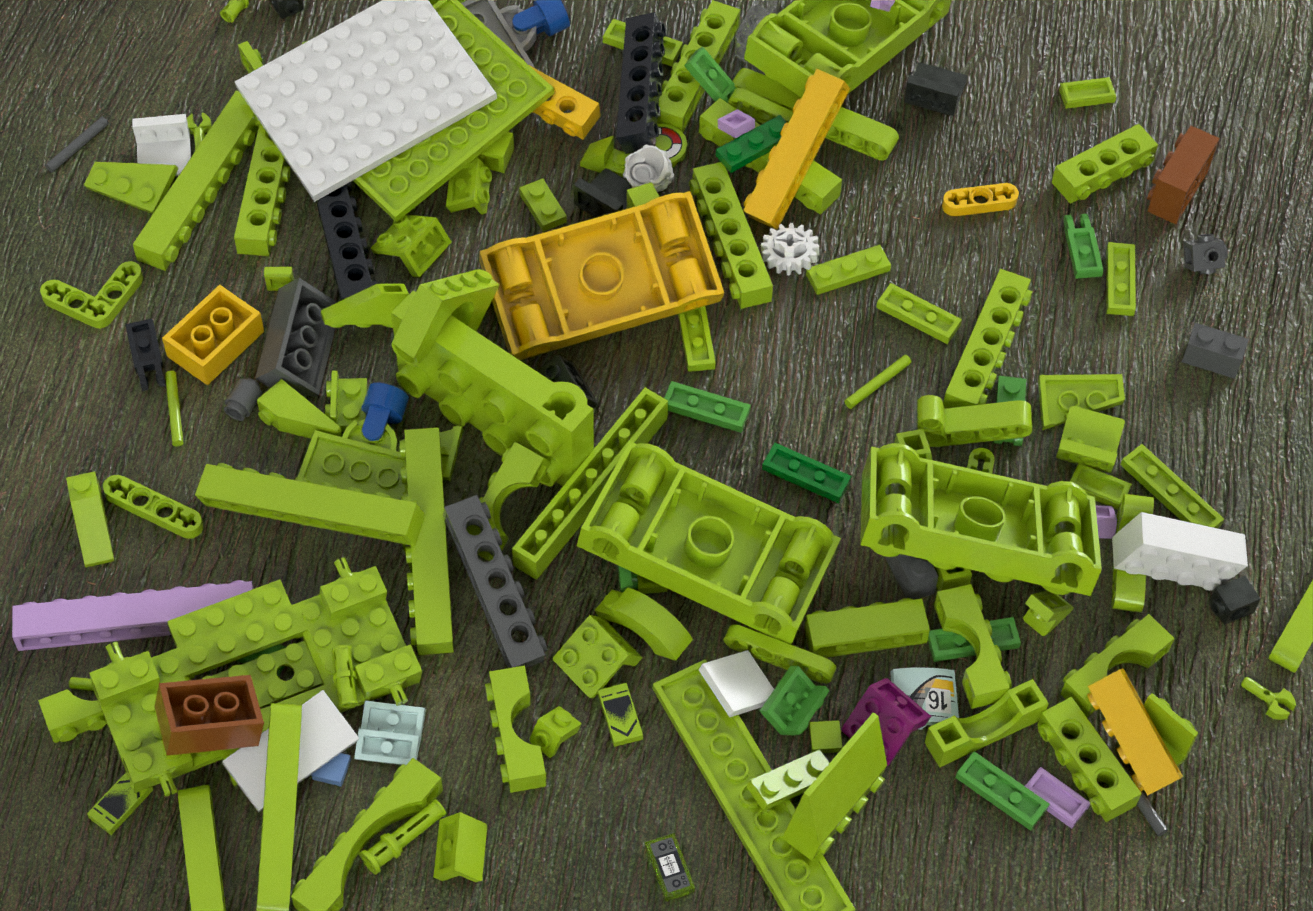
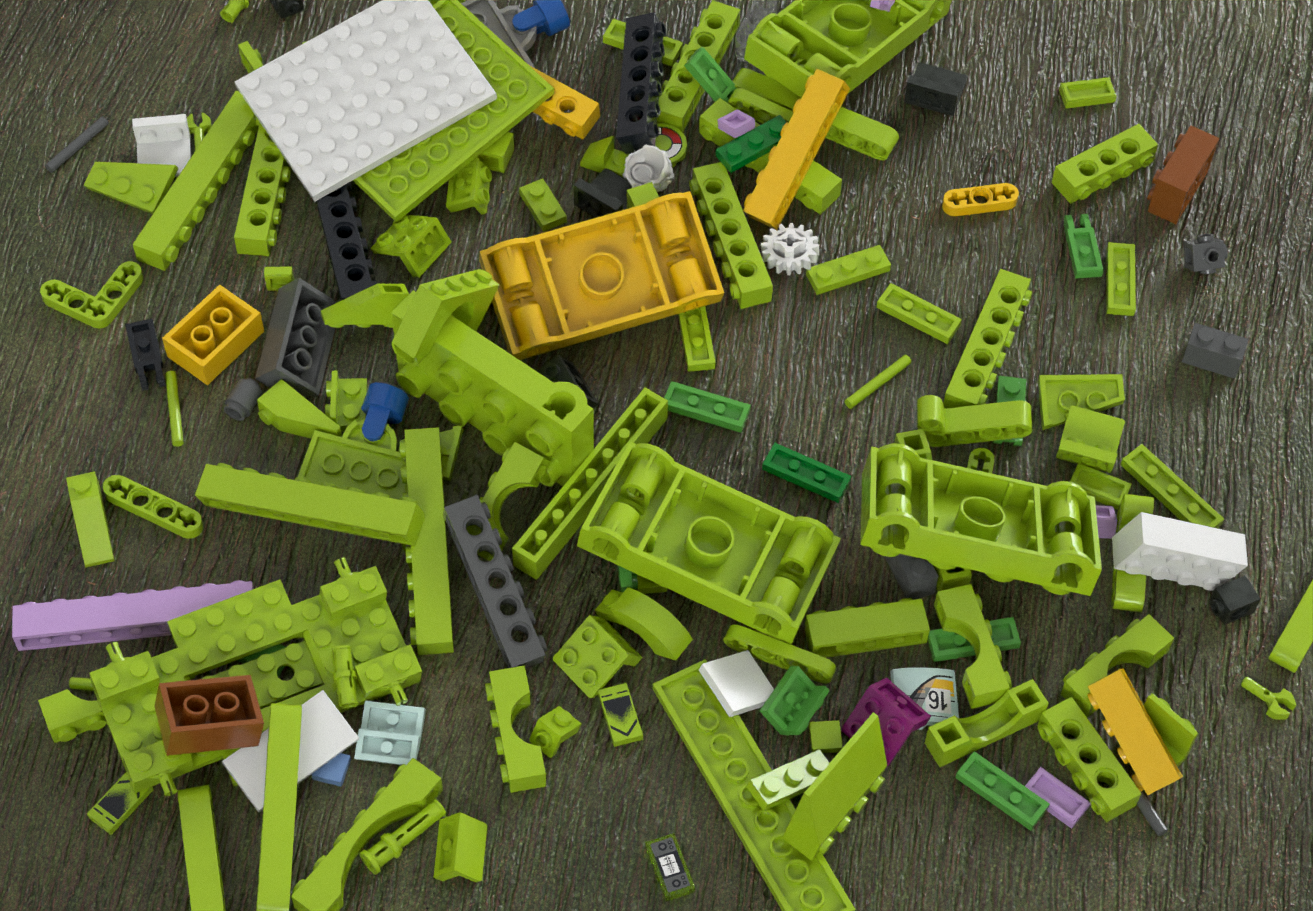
(1046, 611): lime slope -> none

